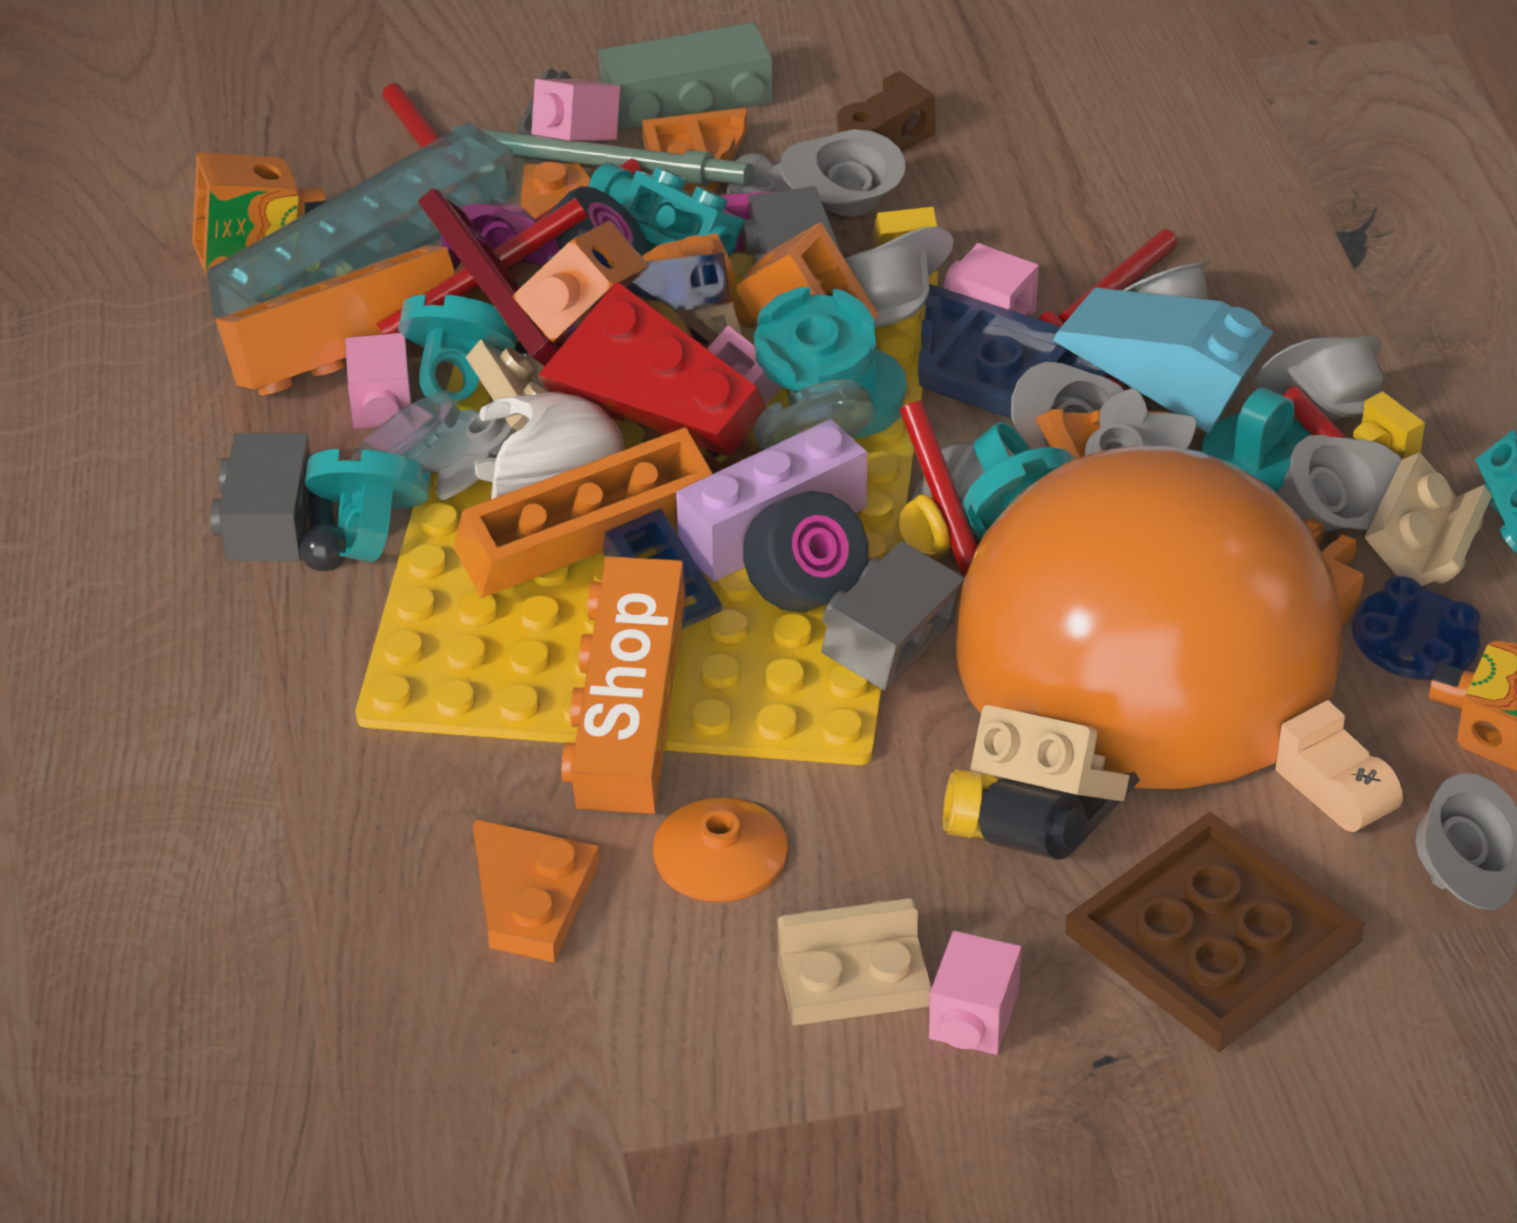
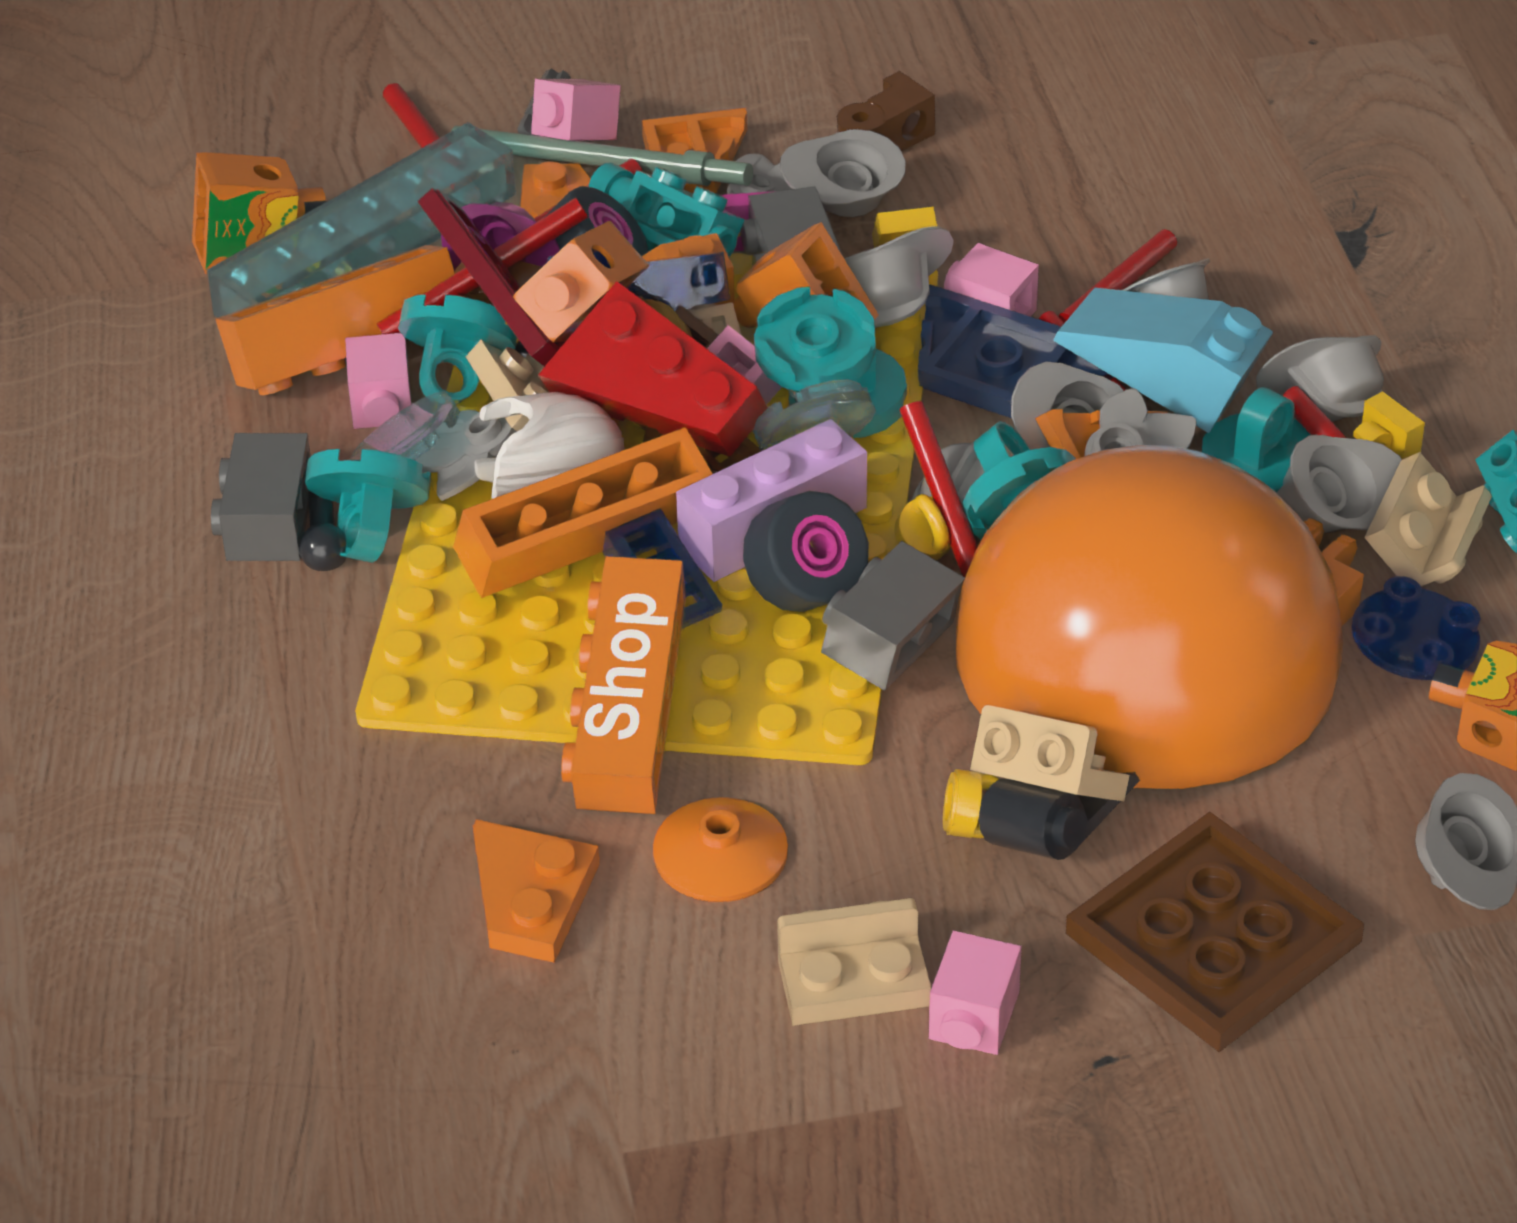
(689, 74): sand green brick -> none
(1336, 769): light nougat leg -> none

